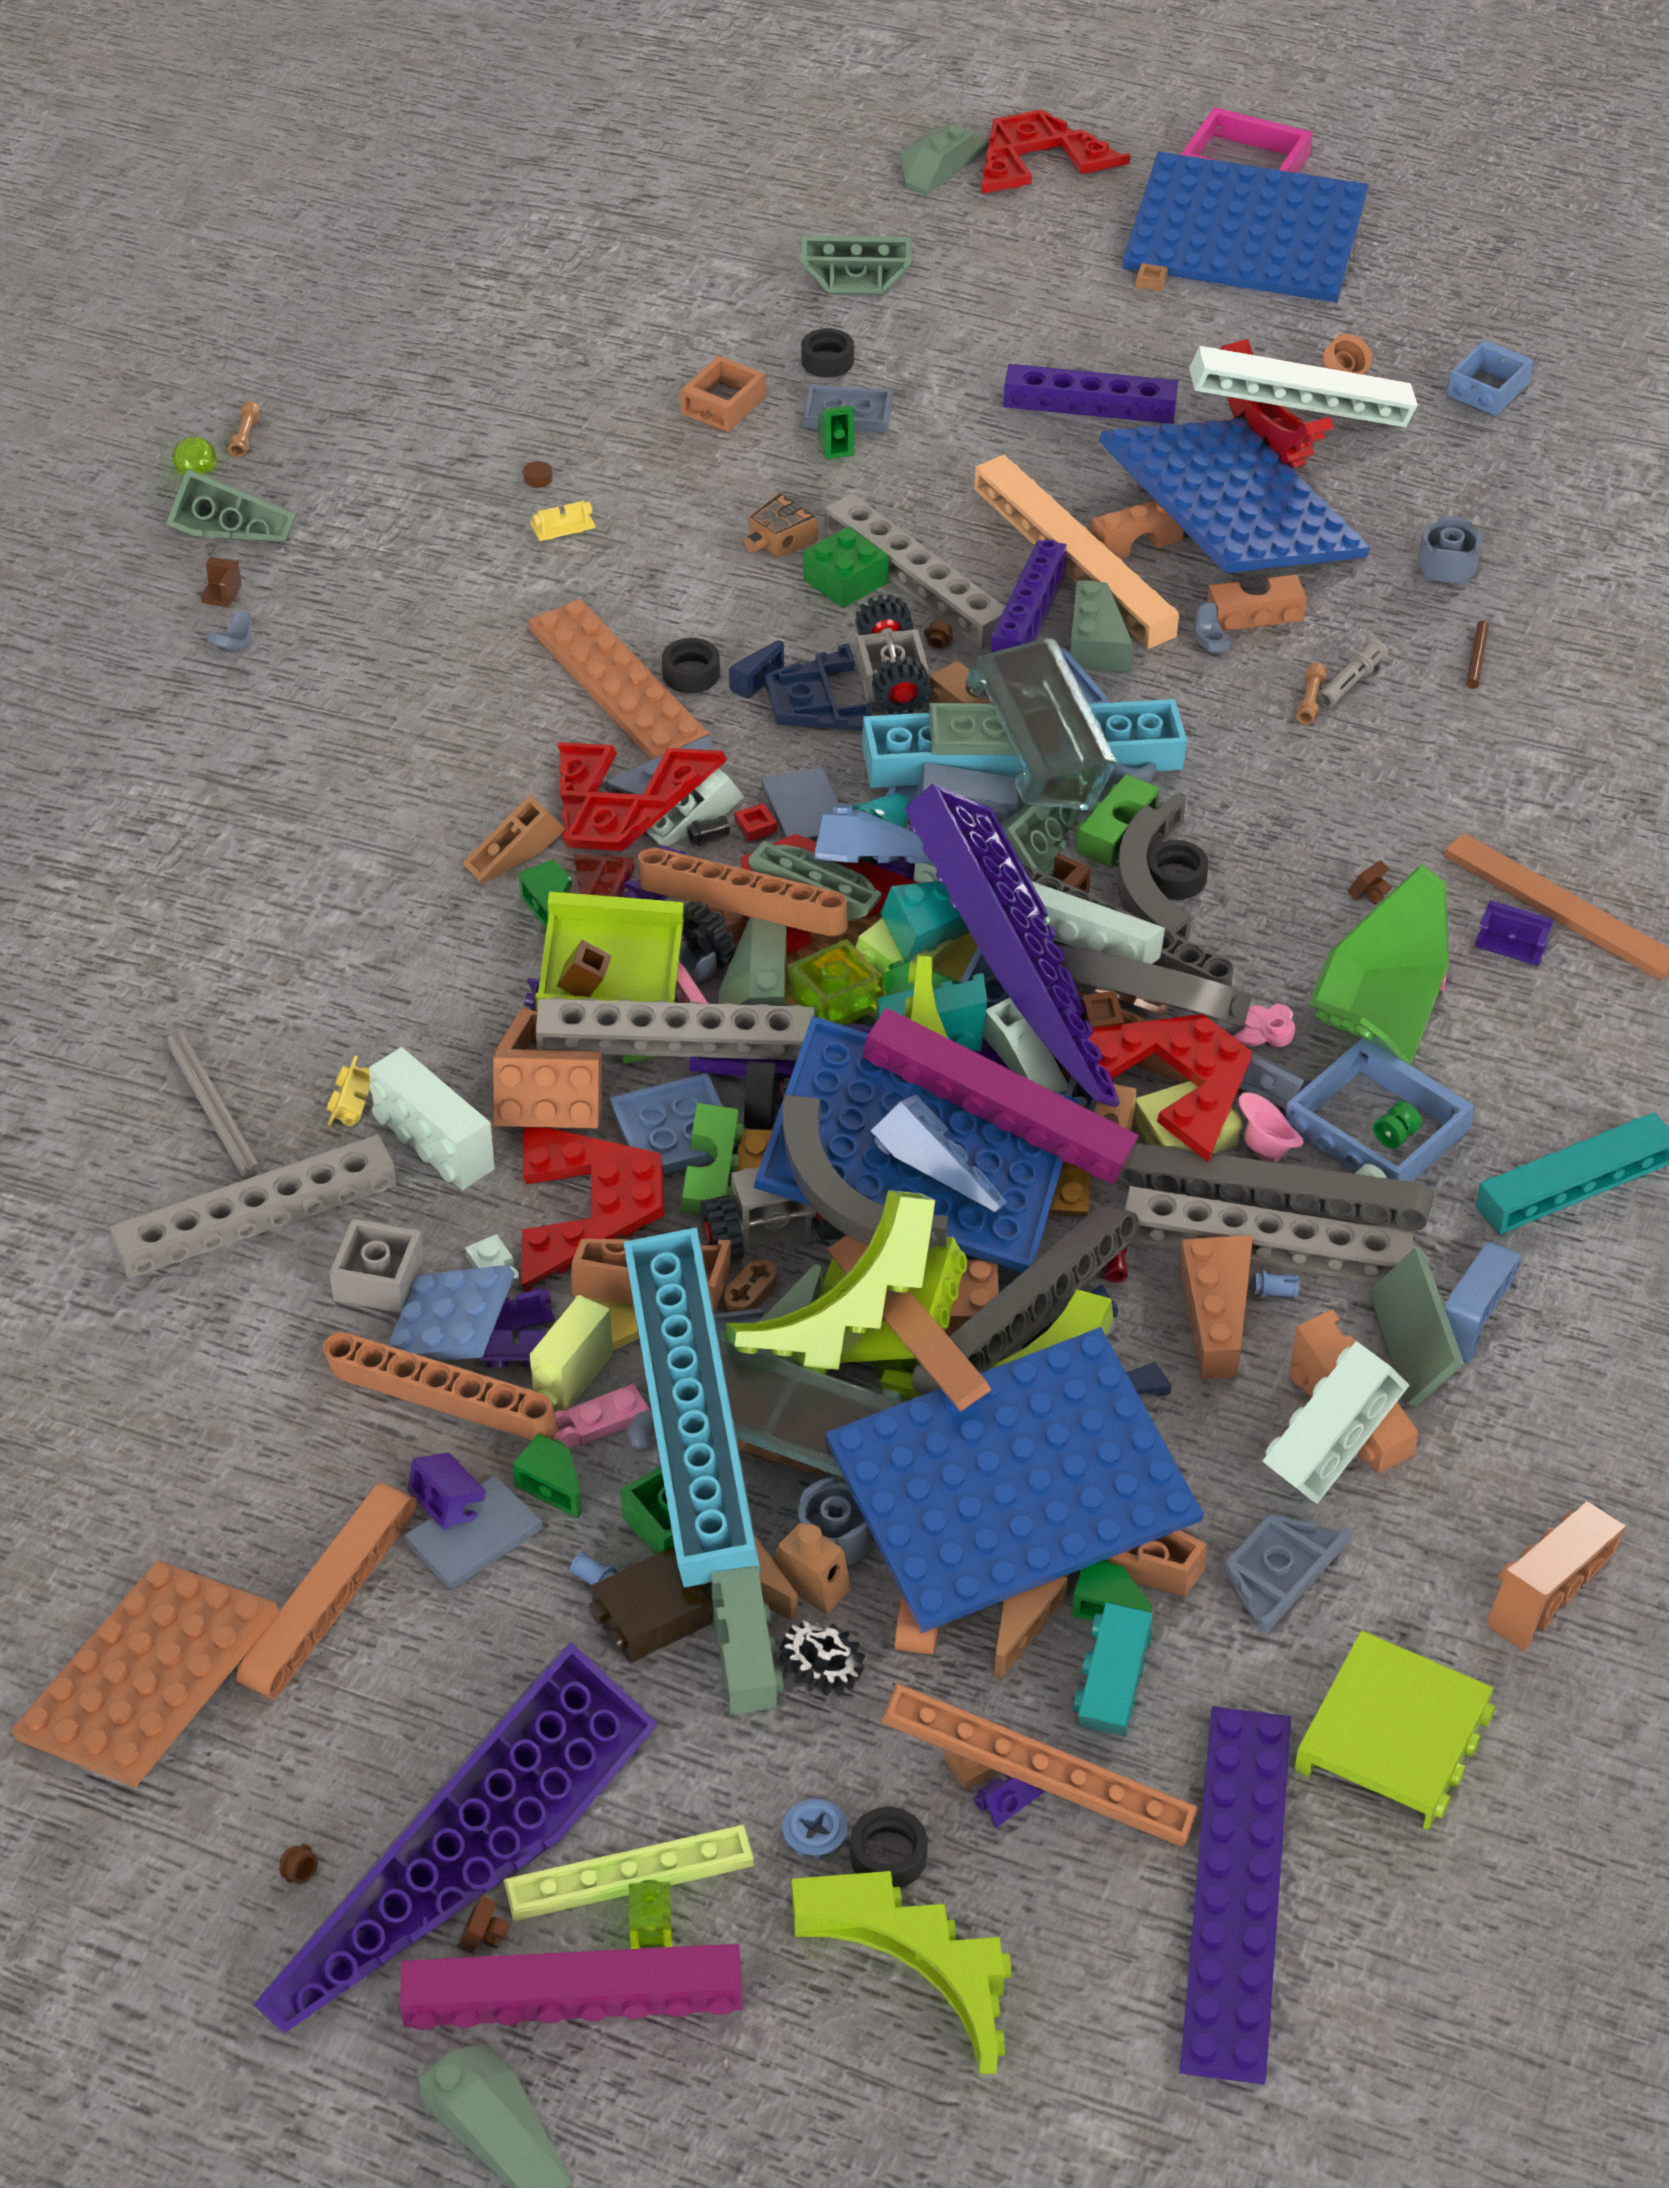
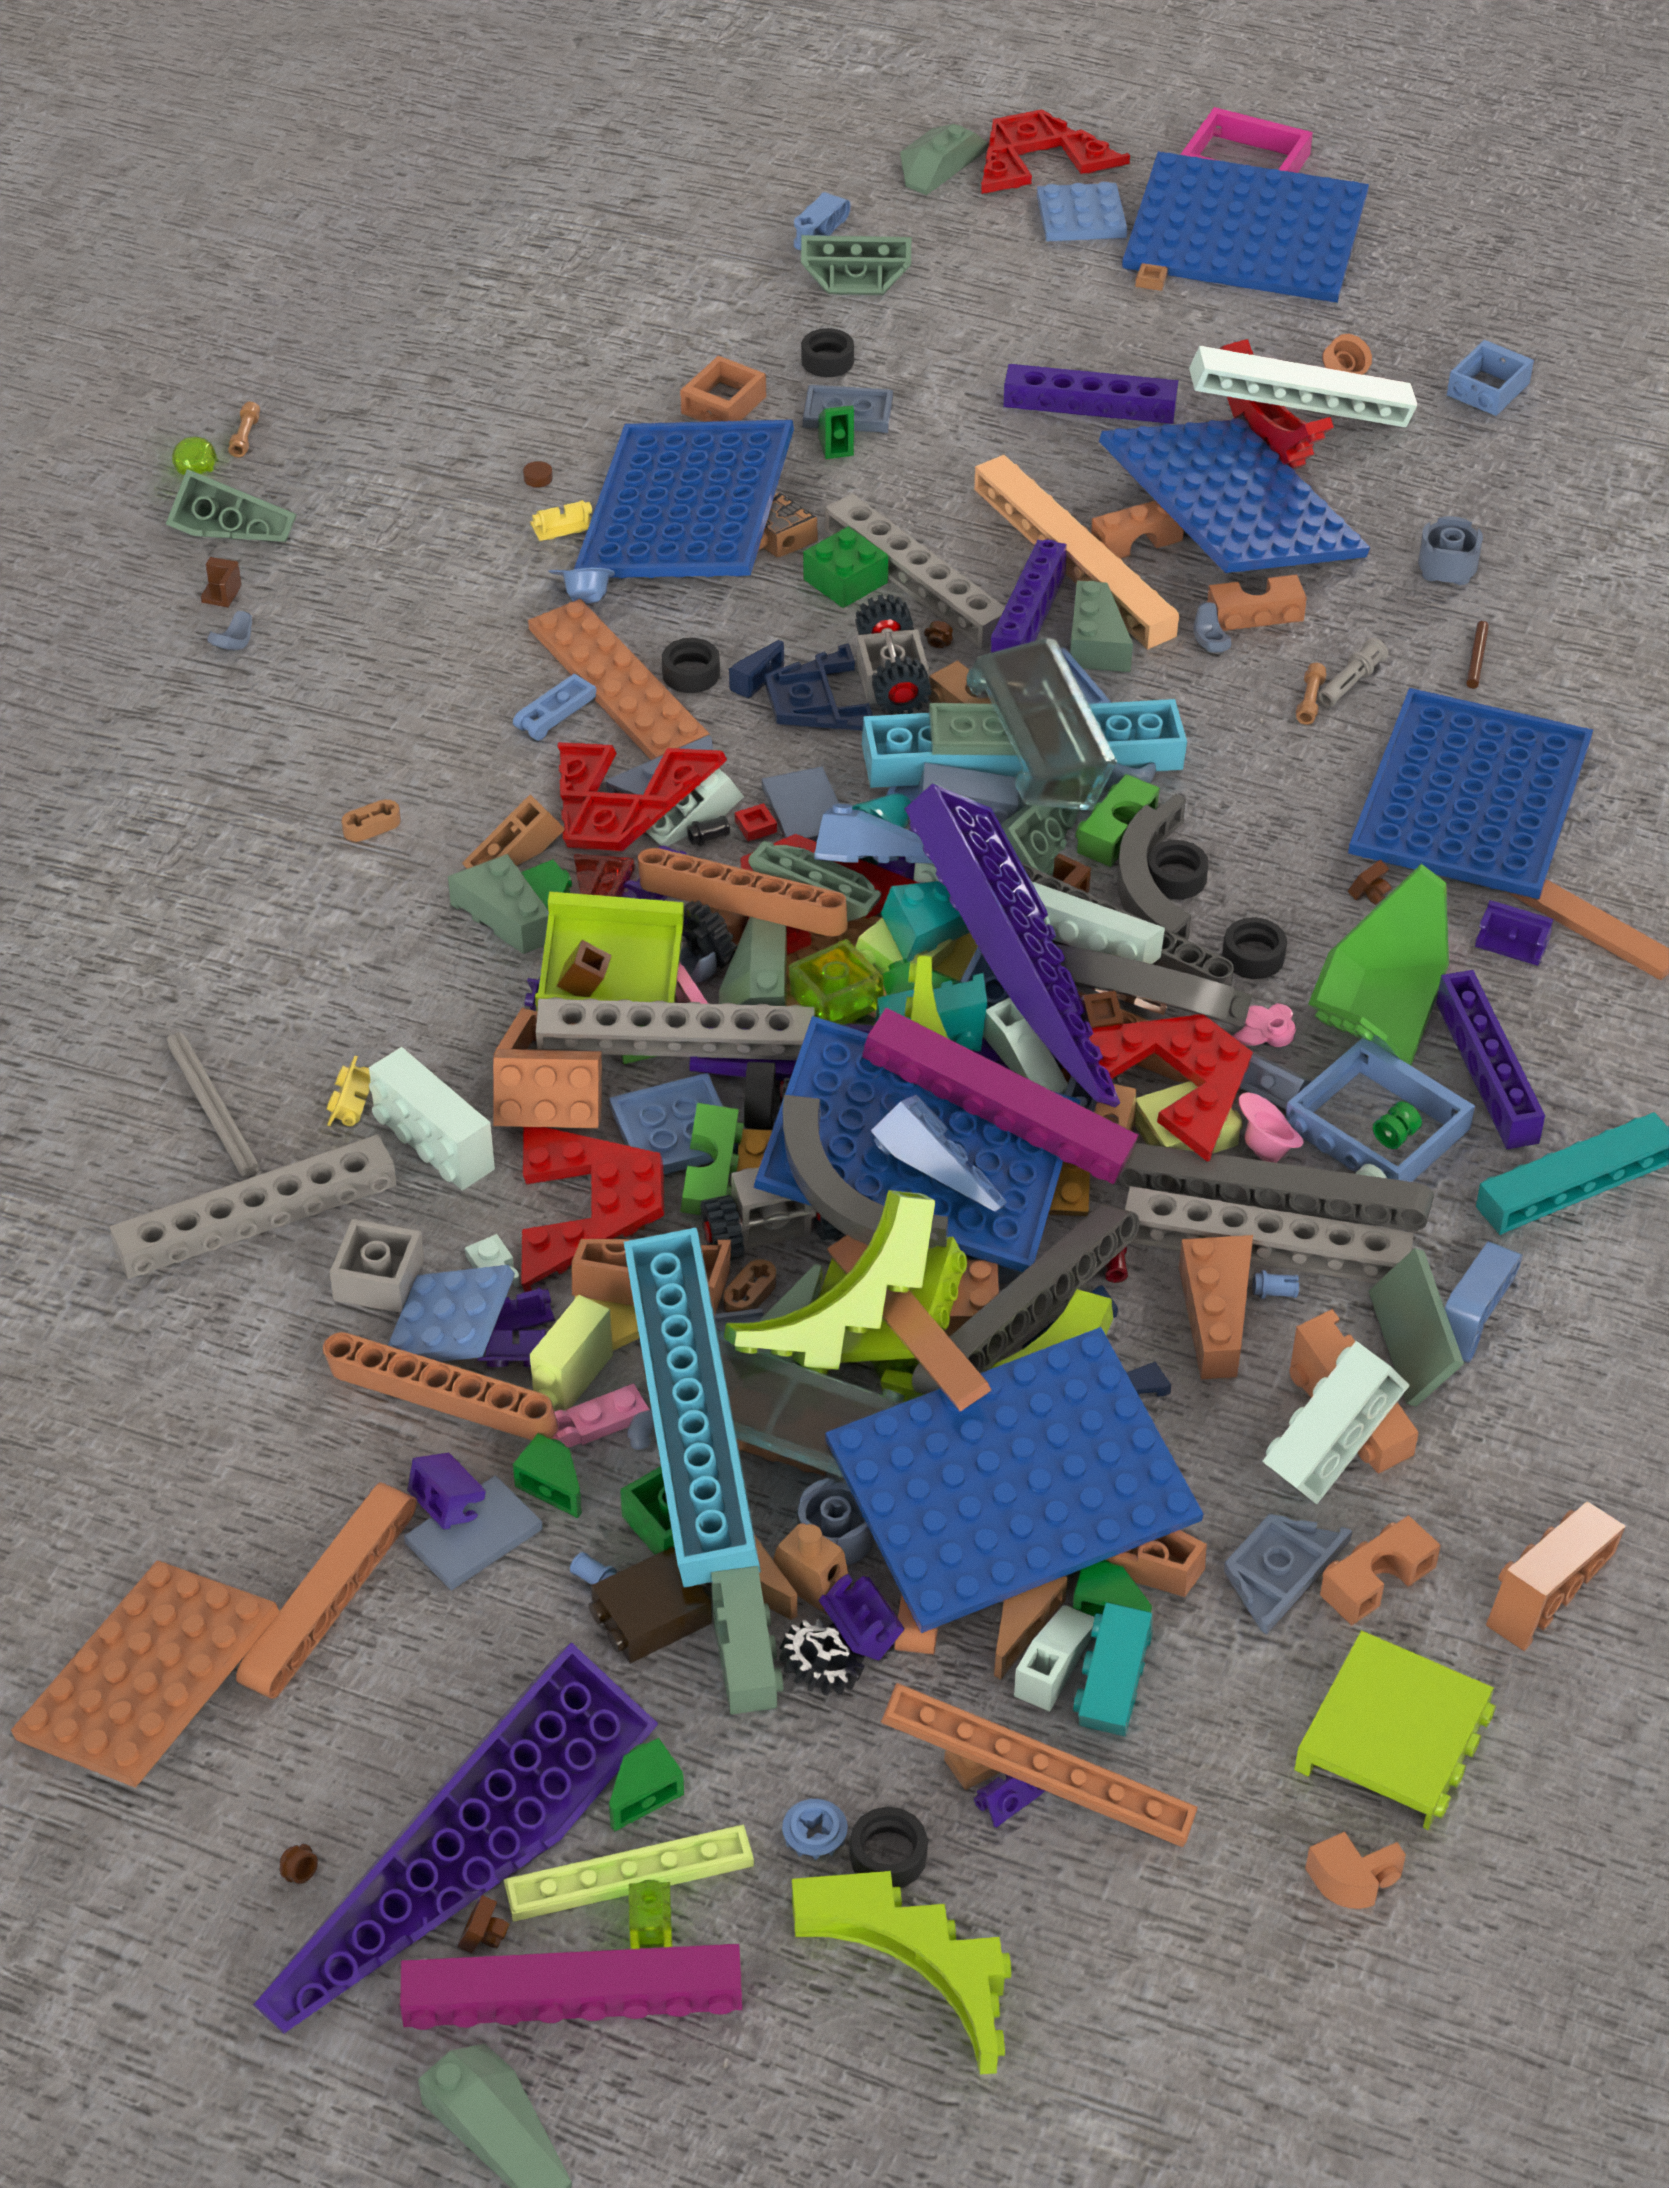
(371, 820): none -> medium nougat beam
(502, 900): none -> sand green wedge
(554, 706): none -> medium blue plate
(586, 583): none -> medium blue piece
(644, 1783): none -> green slope
(687, 498): none -> blue plate
(821, 217): none -> medium blue piece
(862, 1616): none -> dark purple hinge
(1052, 1657): none -> light aqua slope
(1081, 211): none -> medium blue plate
(1236, 1897): dark purple plate -> none
(1256, 930): none -> black tyre
(1347, 1876): none -> nougat brick
(1399, 1550): none -> nougat arch
(1472, 793): none -> blue plate
(1490, 1059): none -> dark purple brick

